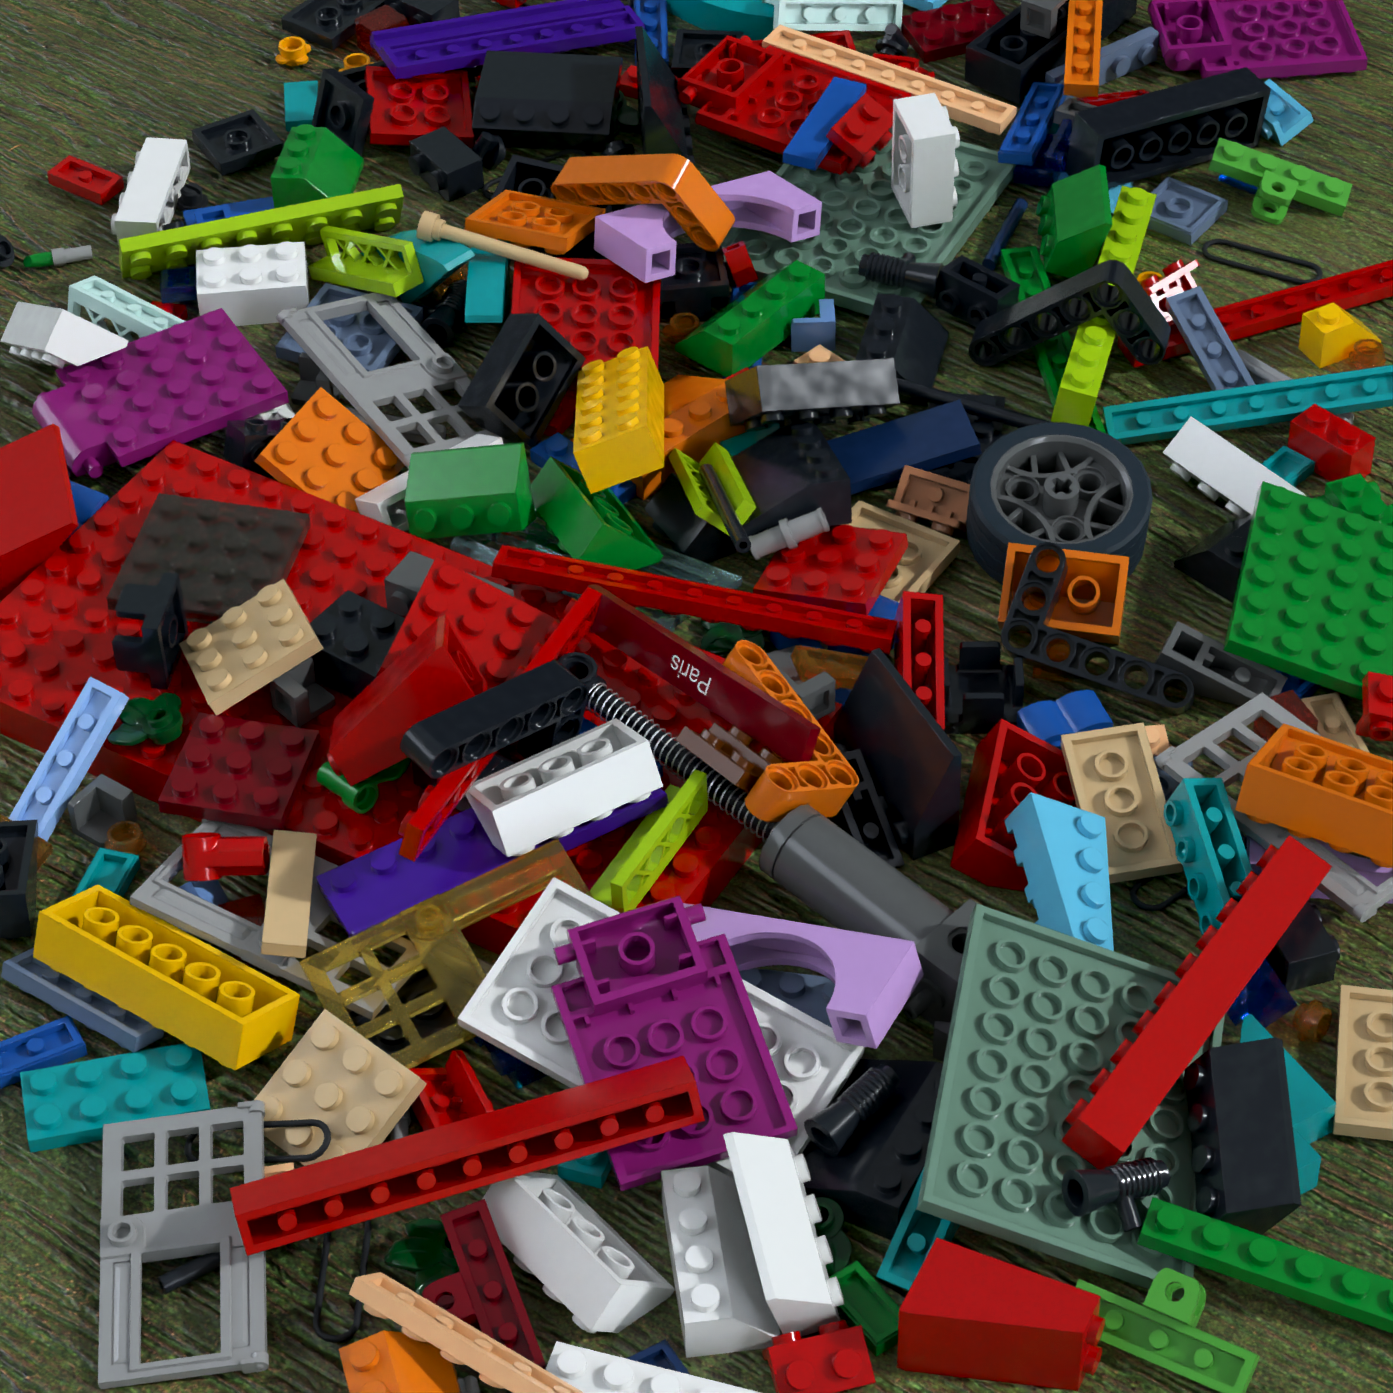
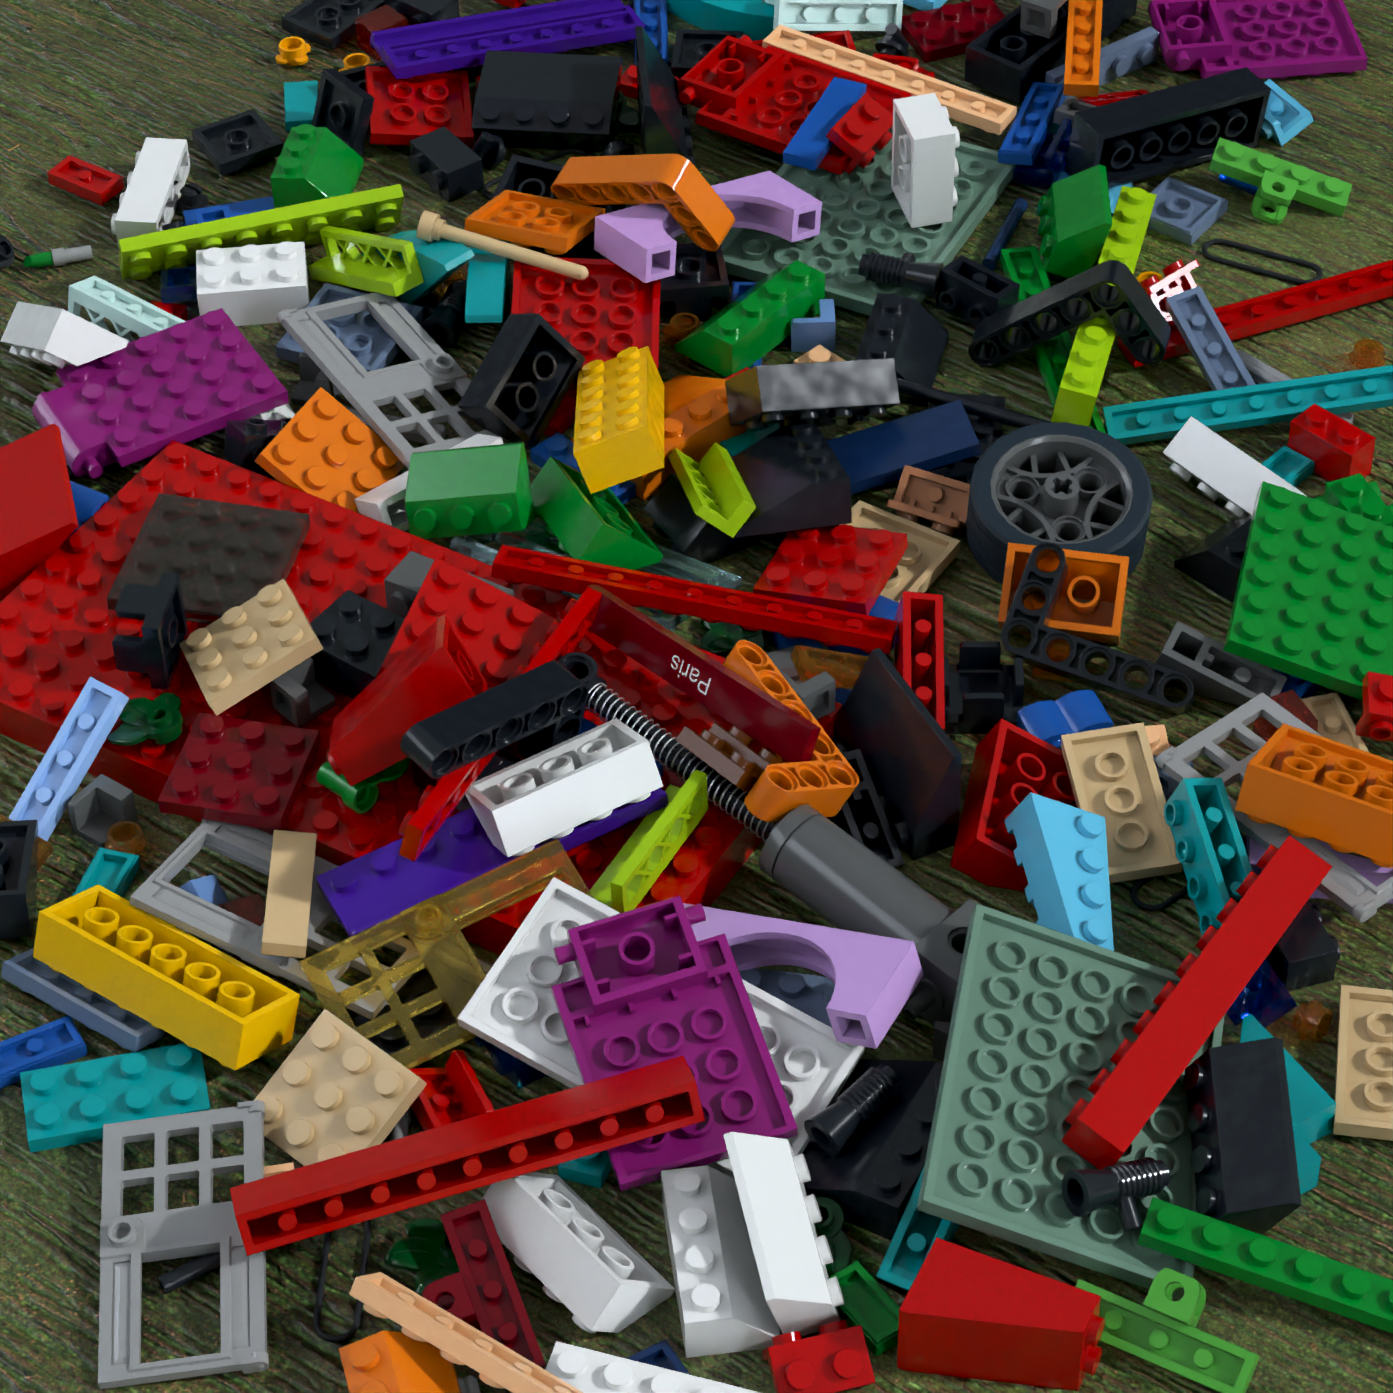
(211, 856): red piece -> none
(277, 1124): black piece -> none
(725, 508): black piece -> none
(740, 263): red piece -> none
(788, 533): light grey pin -> none
(1330, 334): yellow slope -> none

